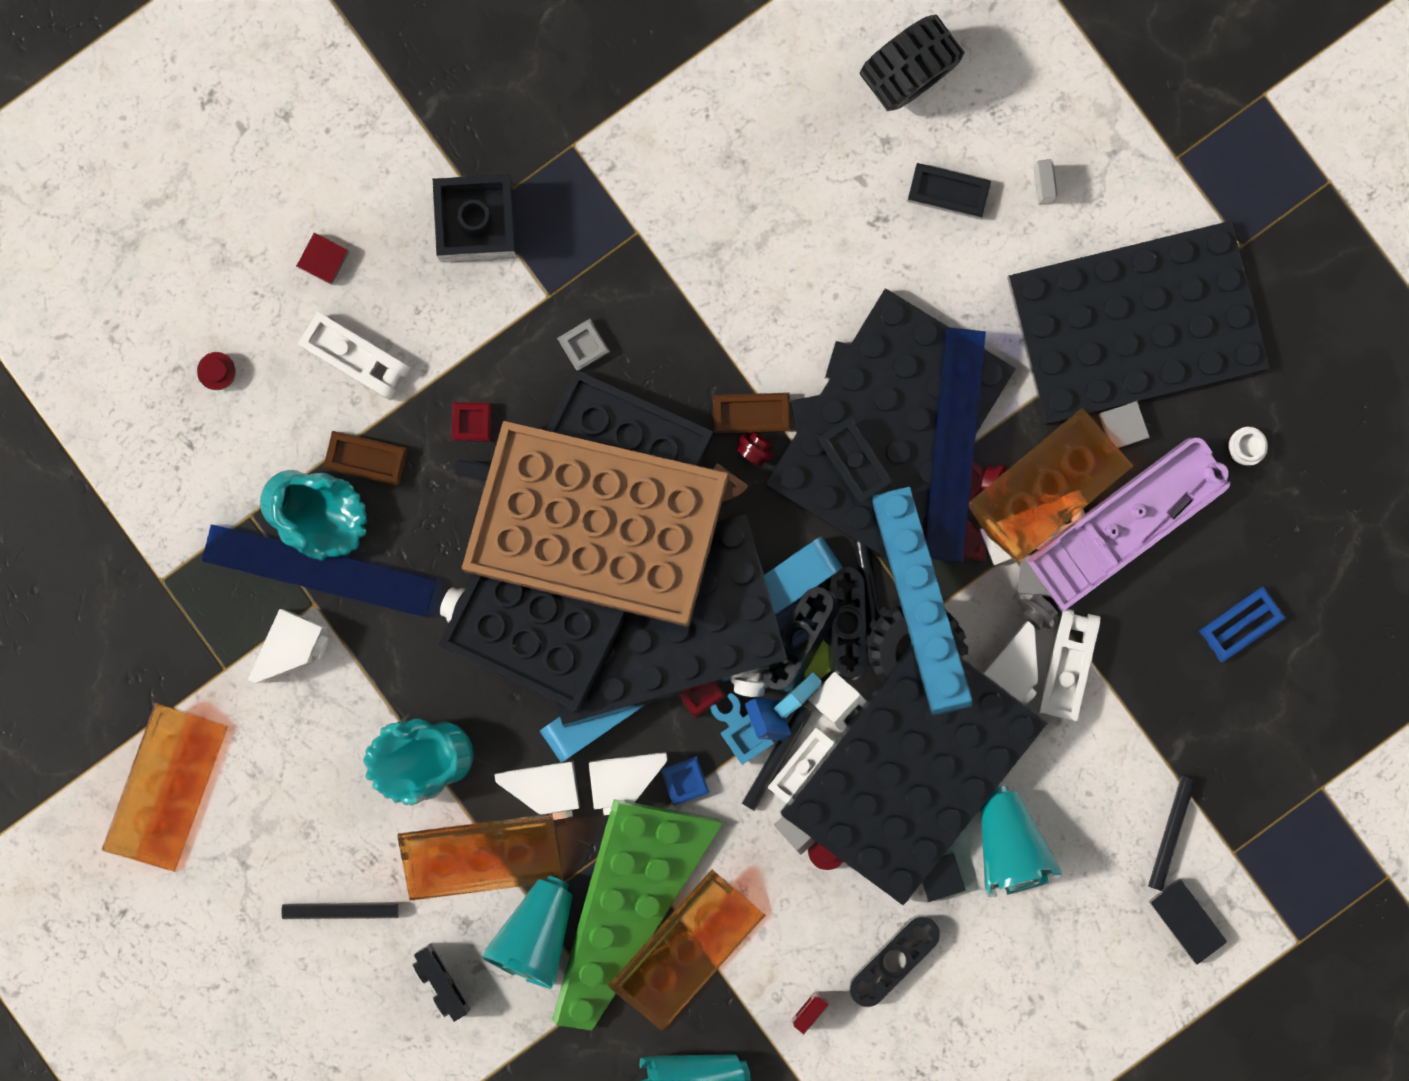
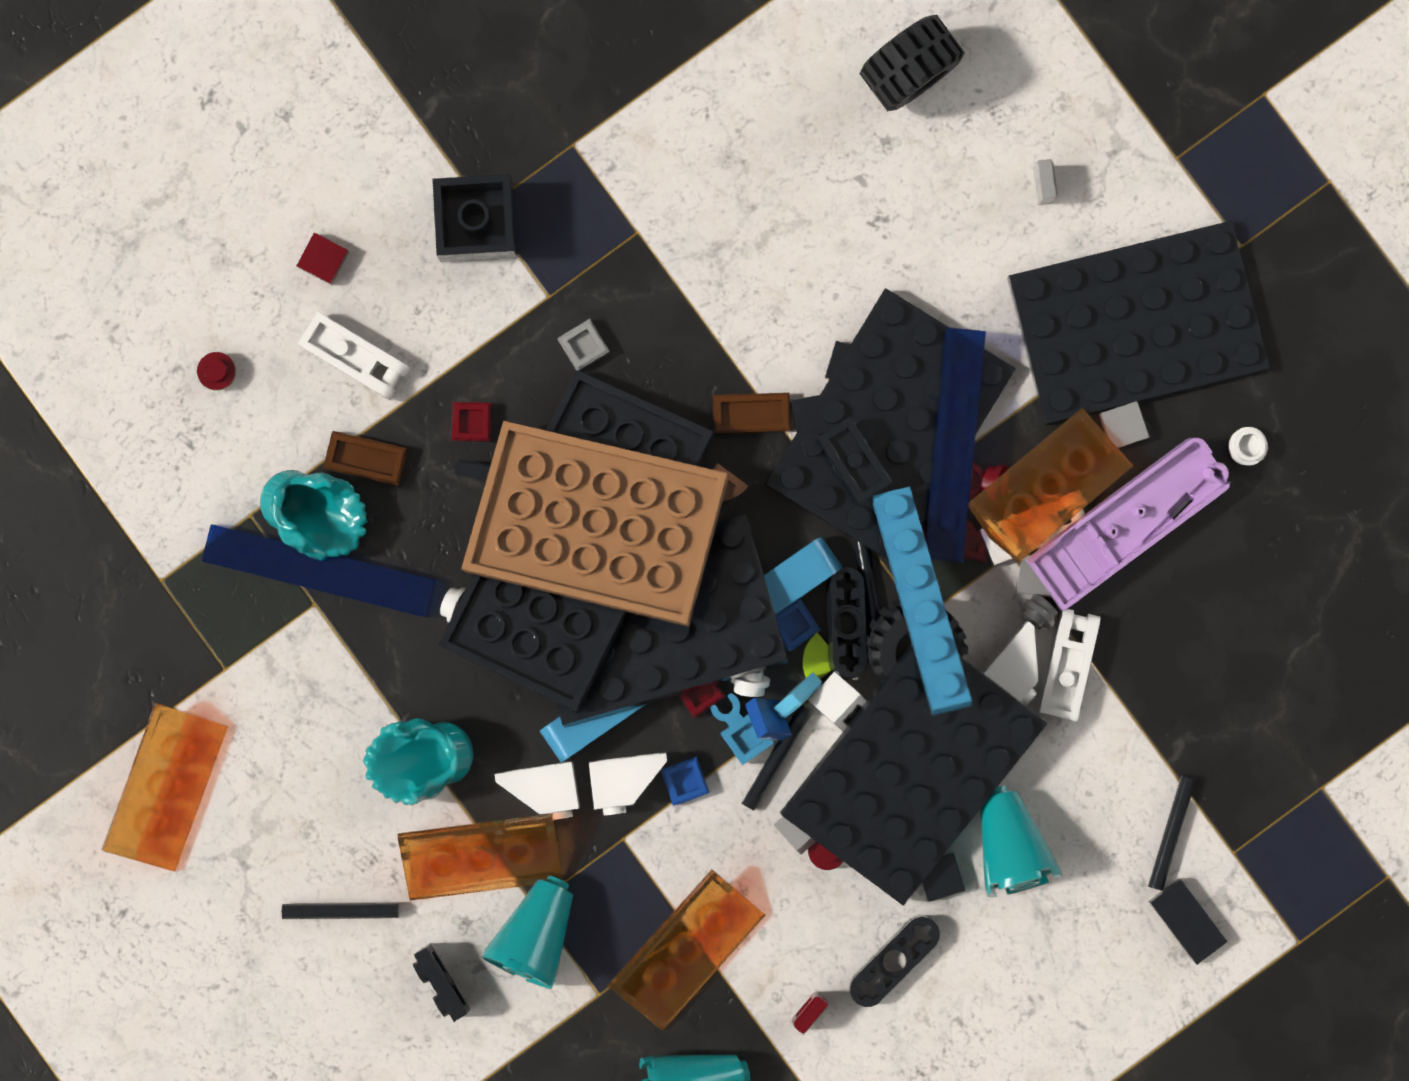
(289, 646): white slope -> none
(635, 880): bright green wing -> none
(755, 448): dark red plate -> none
(800, 765): white plate -> none
(825, 620): black beam -> none
(949, 191): black tile -> none
(1214, 642): blue tile -> none

